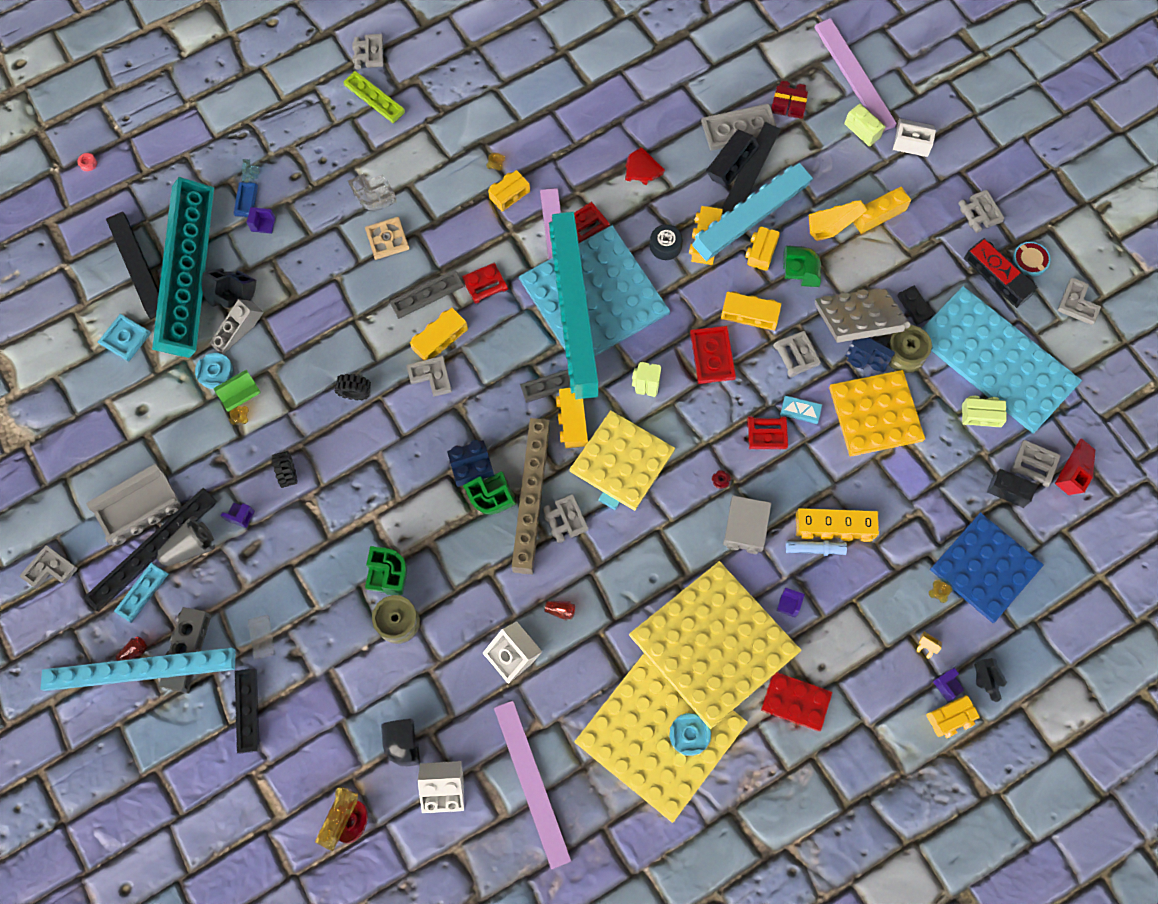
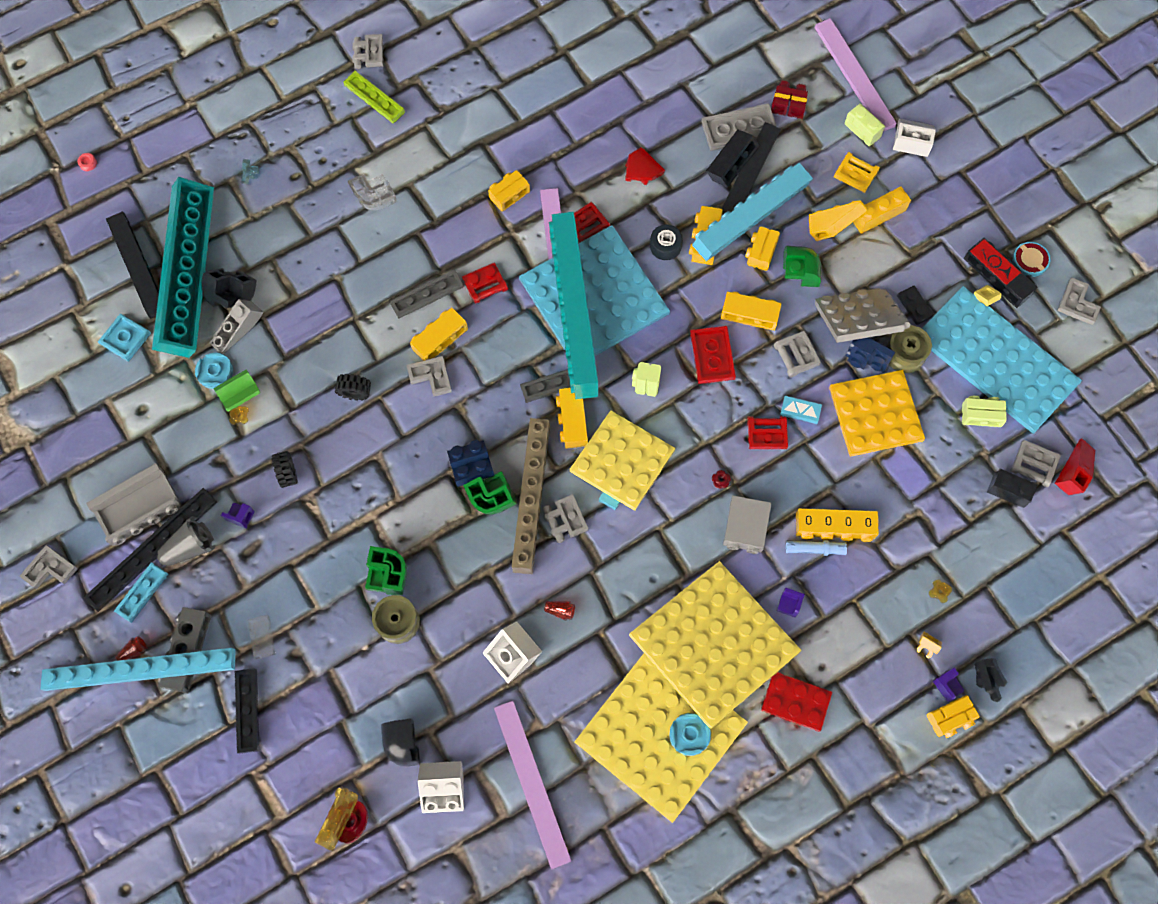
(245, 198): blue tile -> none
(261, 220): dark purple panel -> none
(387, 238): tan piece -> none
(493, 158): clear yellow plate -> none
(855, 176): none -> yellow plate
(985, 208): light grey plate -> none
(986, 567): blue plate -> none
(987, 295): none -> light yellow plate

